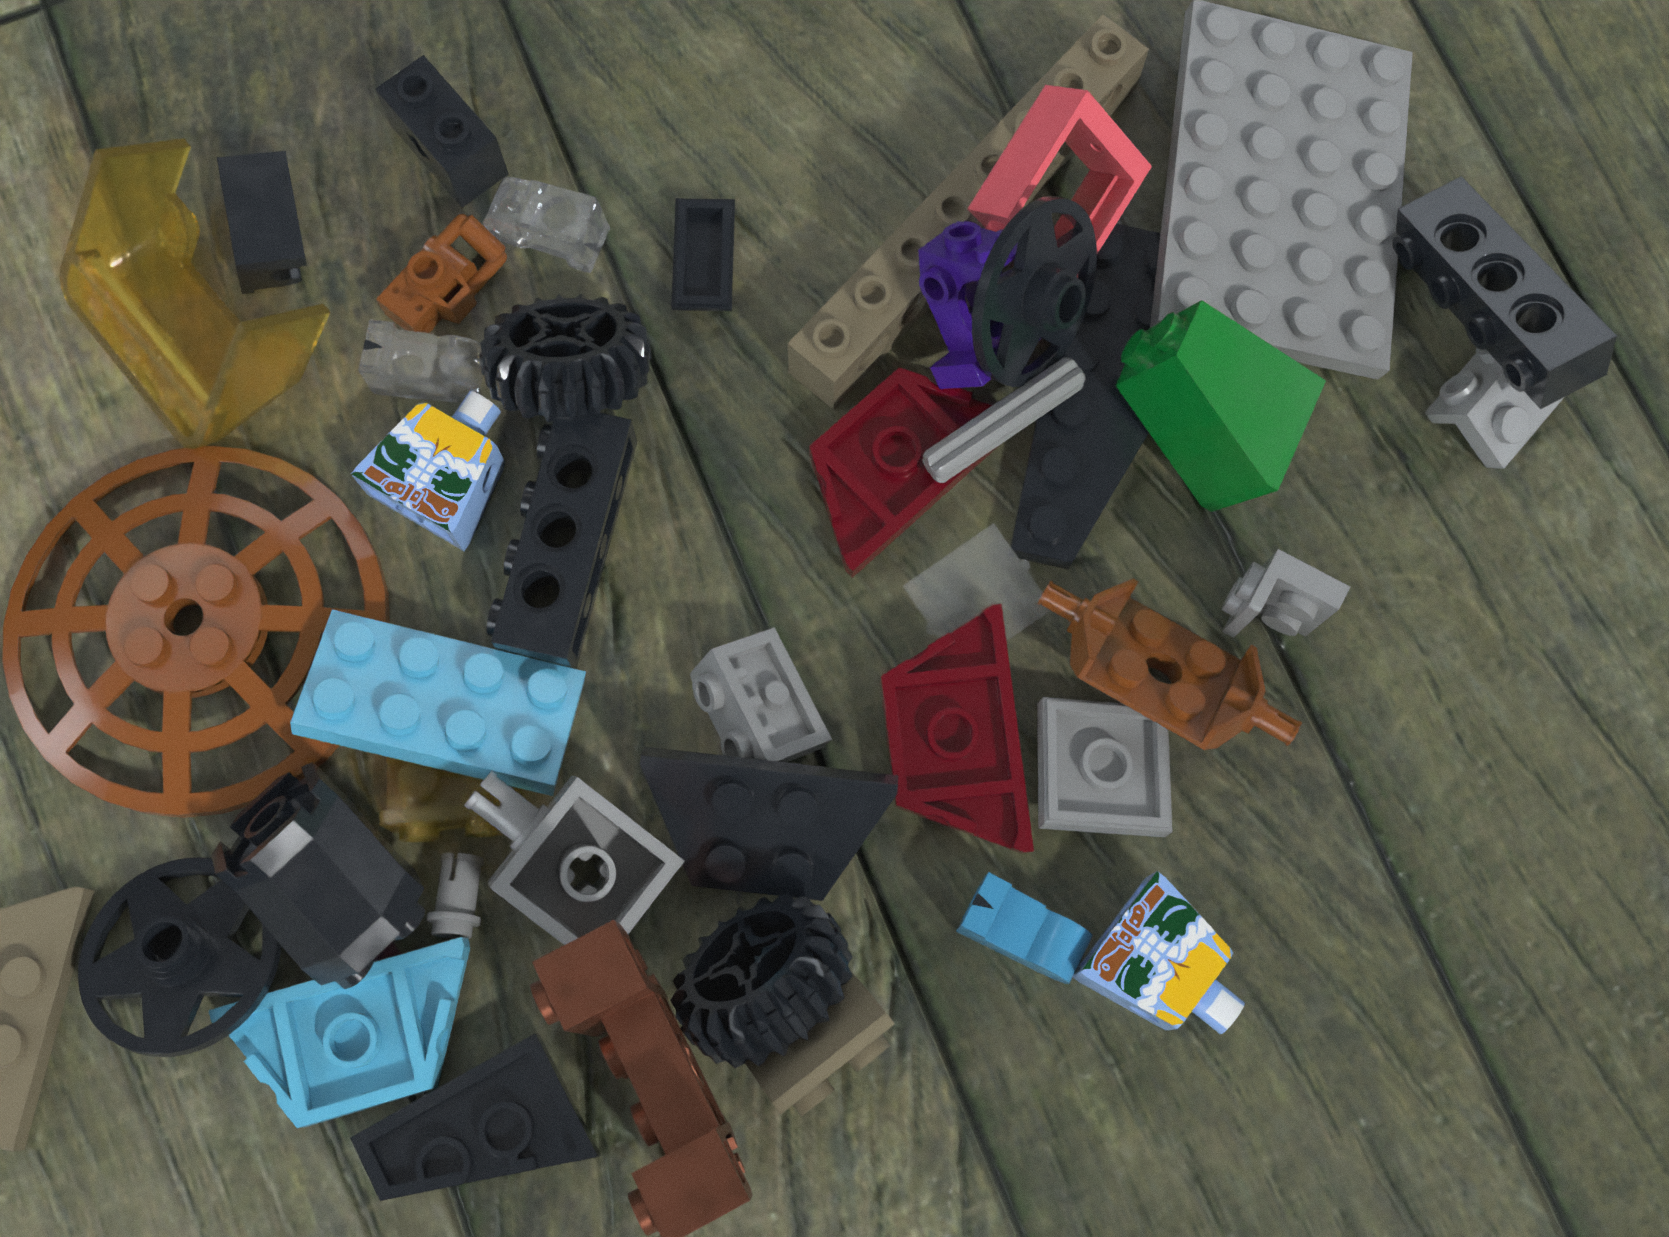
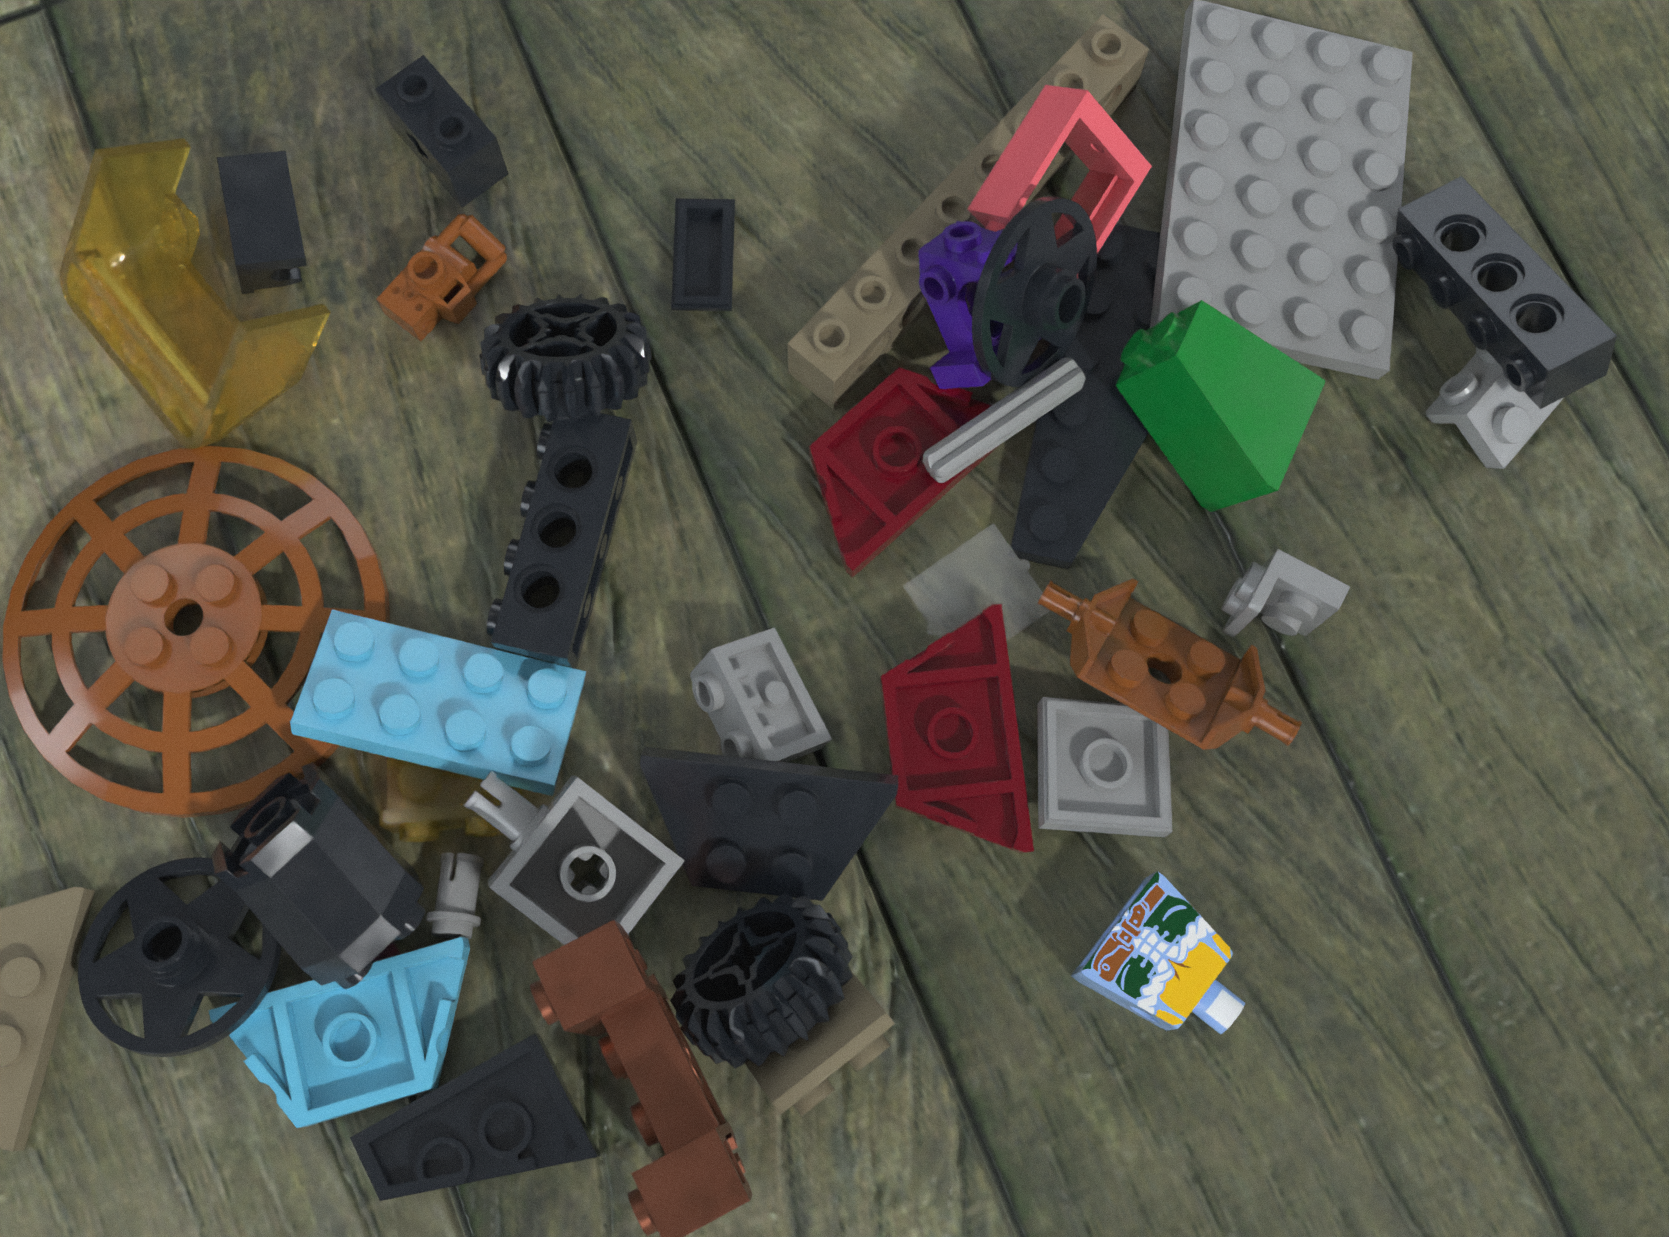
(419, 364): clear leg -> none
(437, 468): torso -> none
(548, 221): clear leg -> none
(1024, 929): dark azure leg -> none

